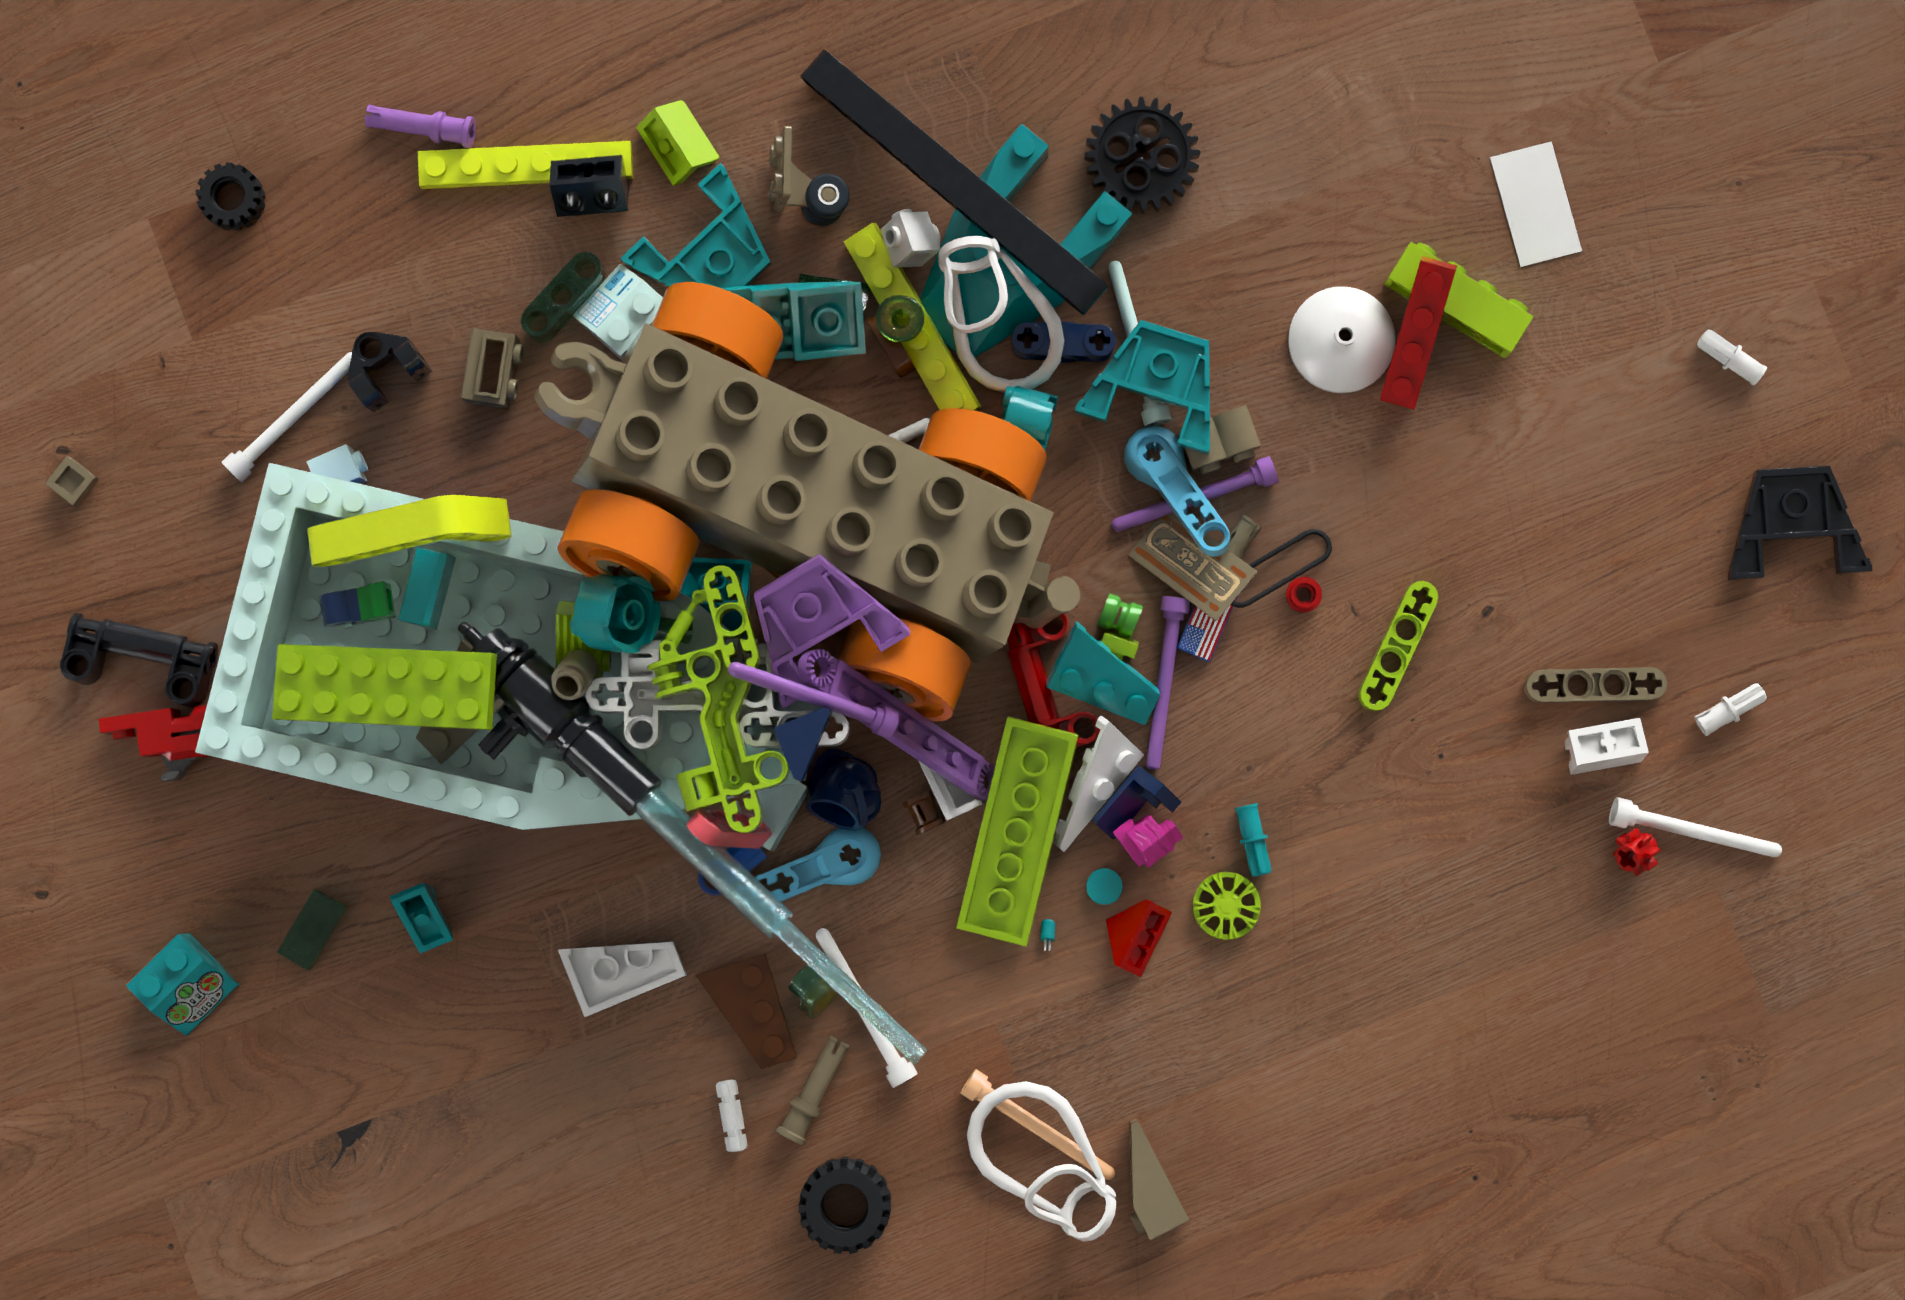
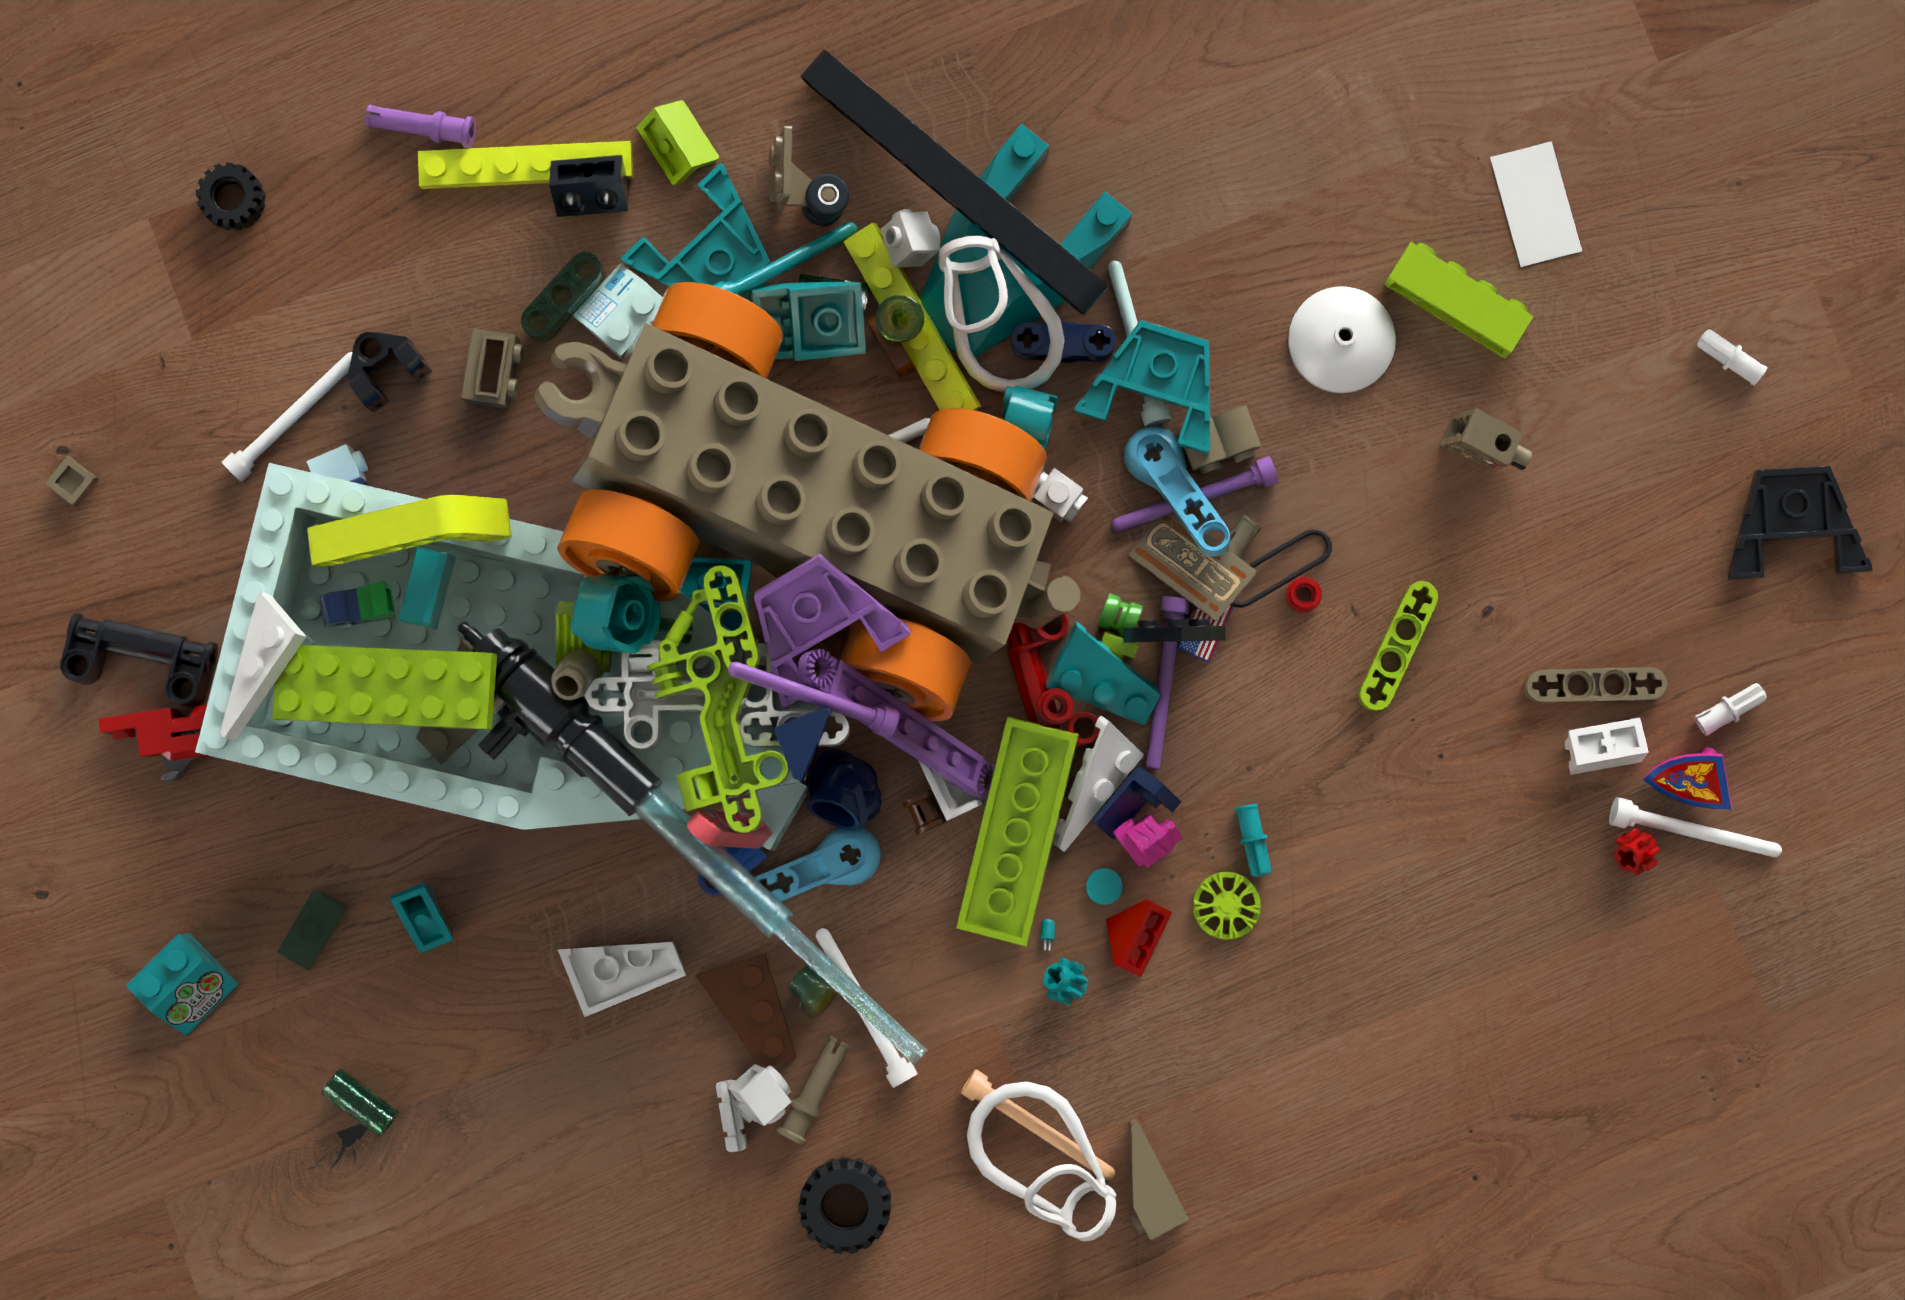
(265, 654): none -> white wing
(360, 1102): none -> clear green axle
(761, 1095): none -> white brick
(790, 260): none -> teal piece
(1059, 495): none -> white brick
(1065, 981): none -> teal gear
(1066, 706): none -> red plate
(1123, 129): black gear -> none
(1175, 631): none -> black plate
(1418, 332): red brick -> none
(1485, 440): none -> dark tan torso
(1693, 780): none -> shield

